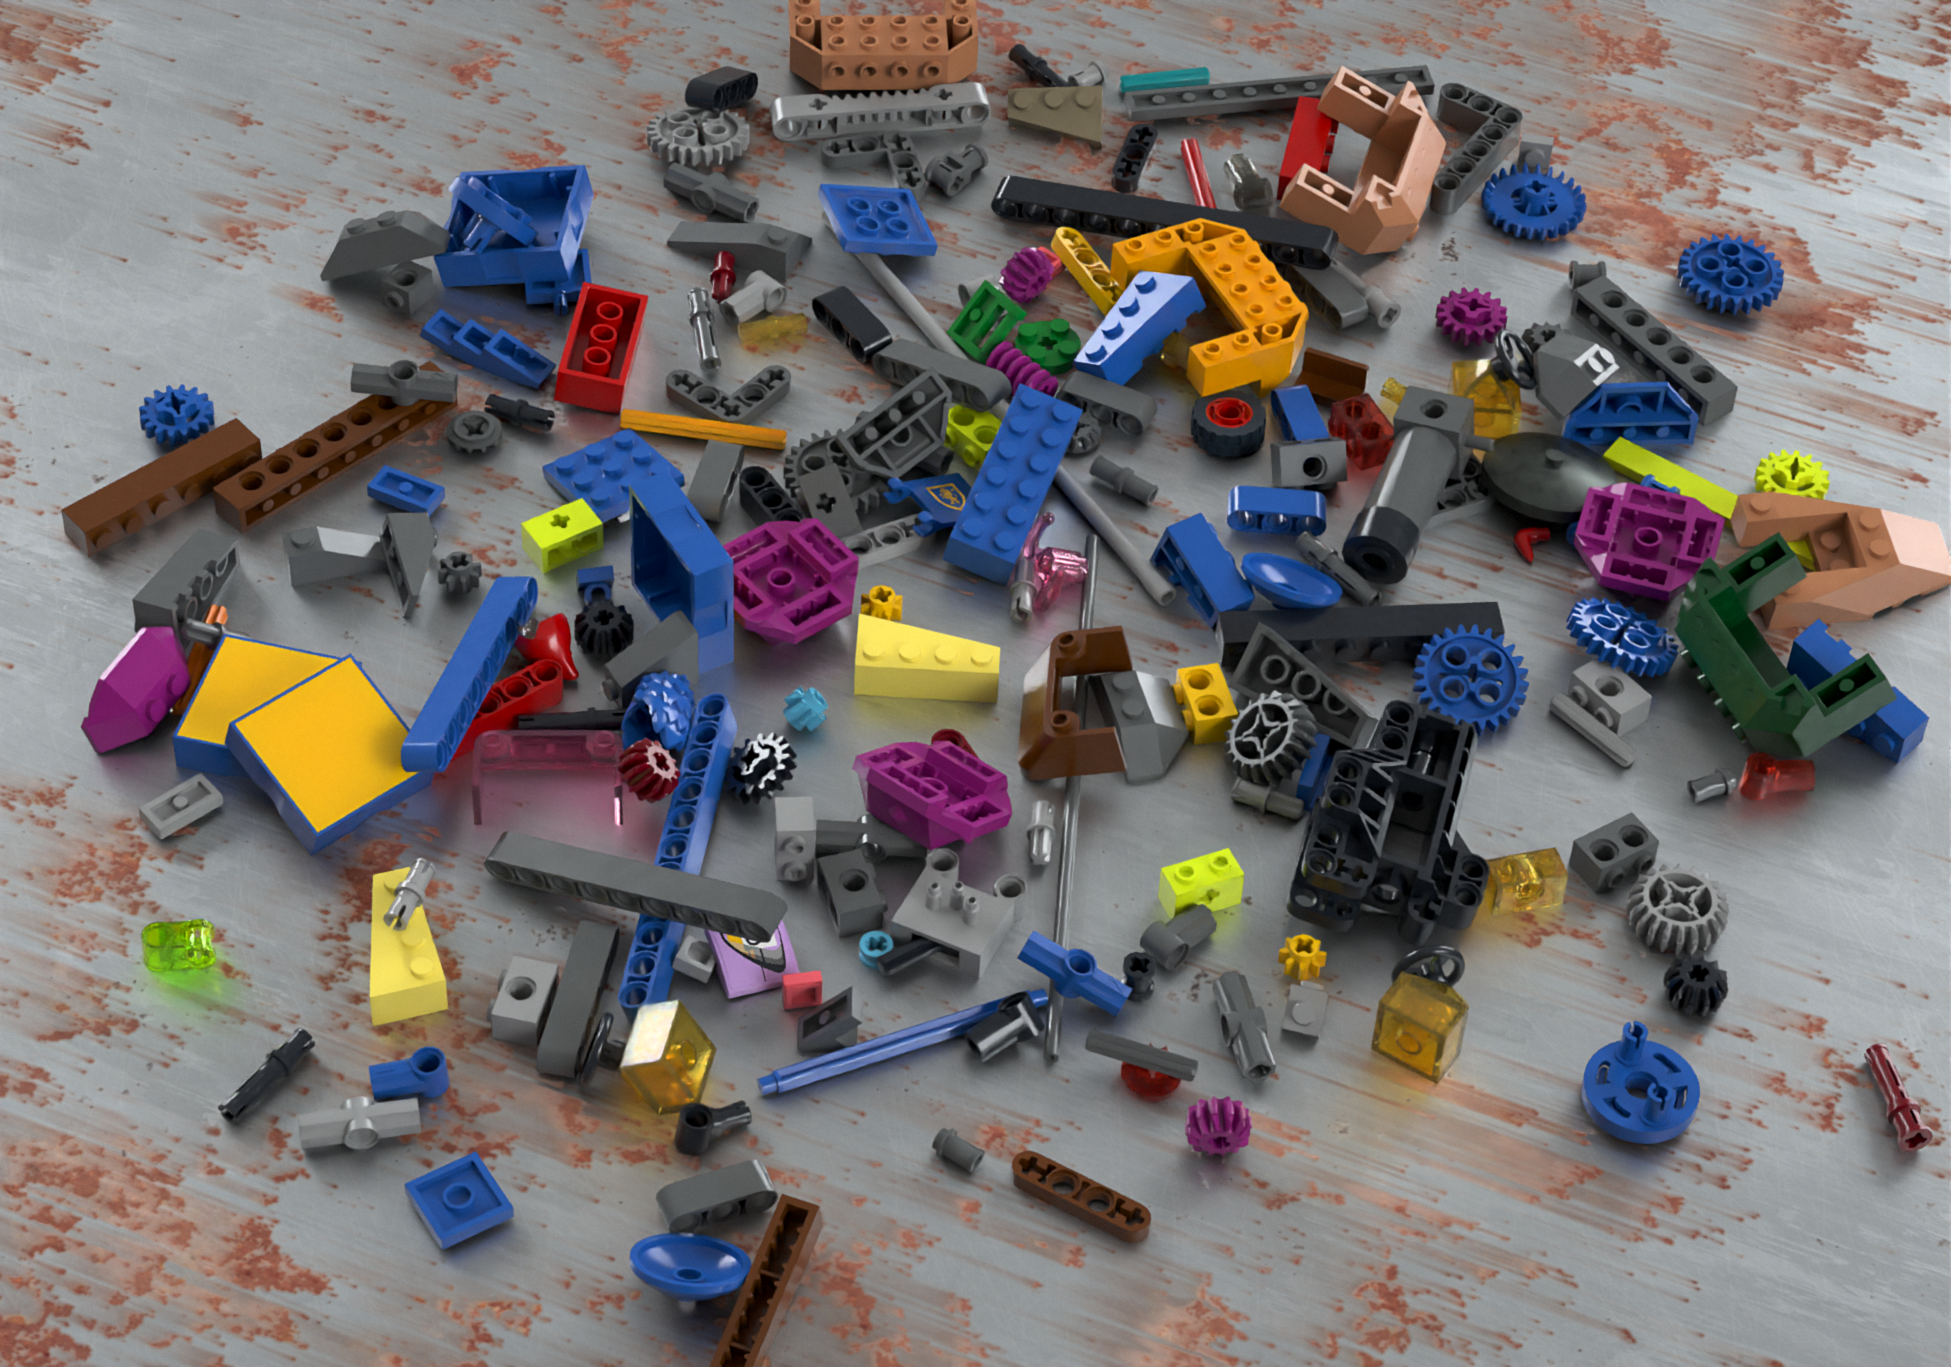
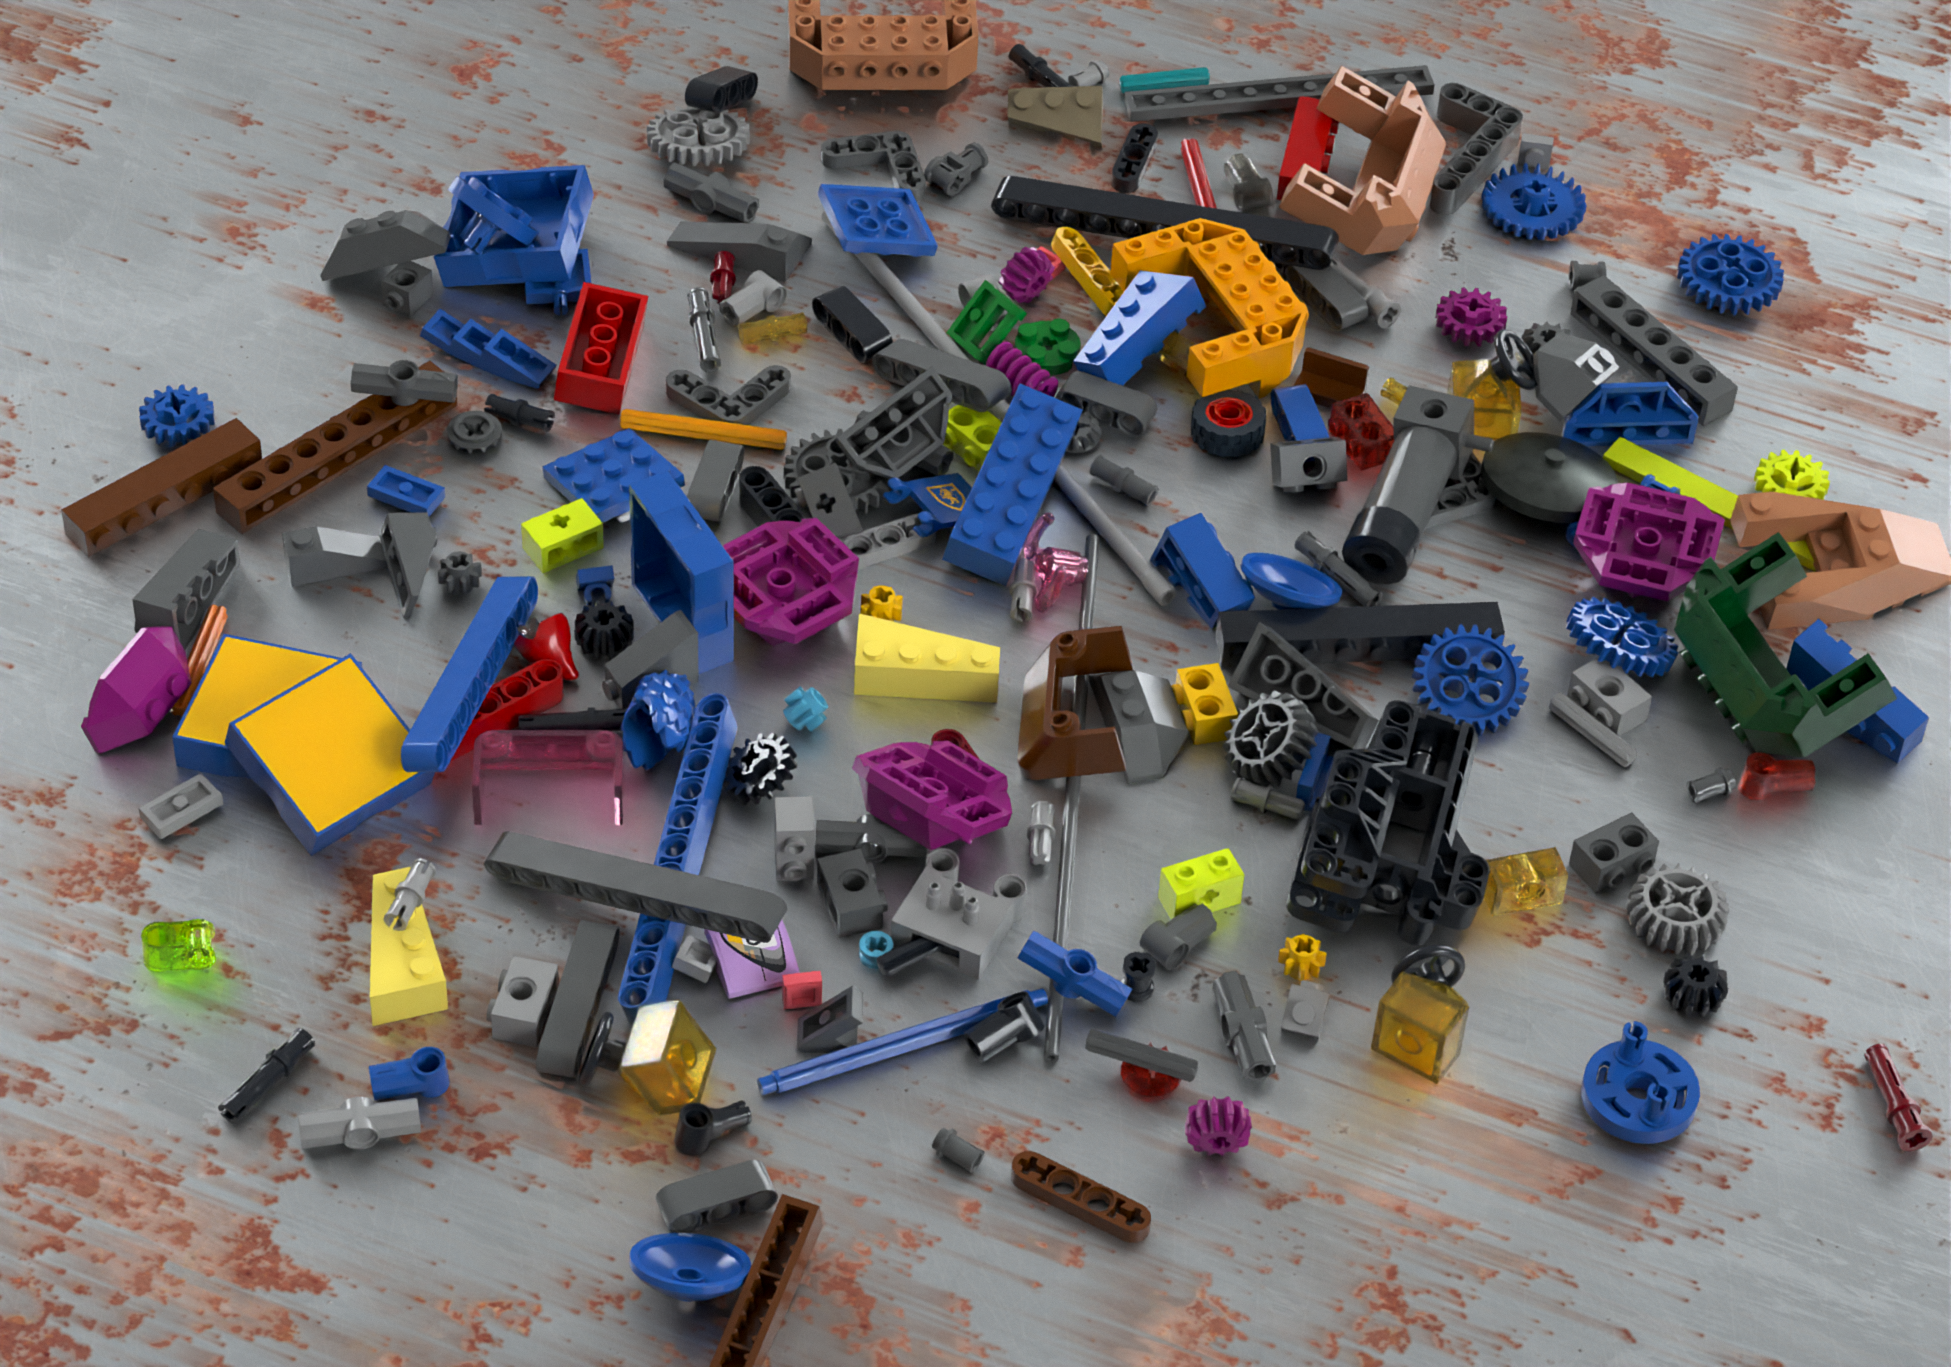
(207, 633): dark grey axle -> none
(459, 1200): blue plate -> none
(648, 770): dark red gear -> none
(797, 118): light grey gear -> none
(1276, 511): blue beam -> none
(1528, 536): red animal -> none

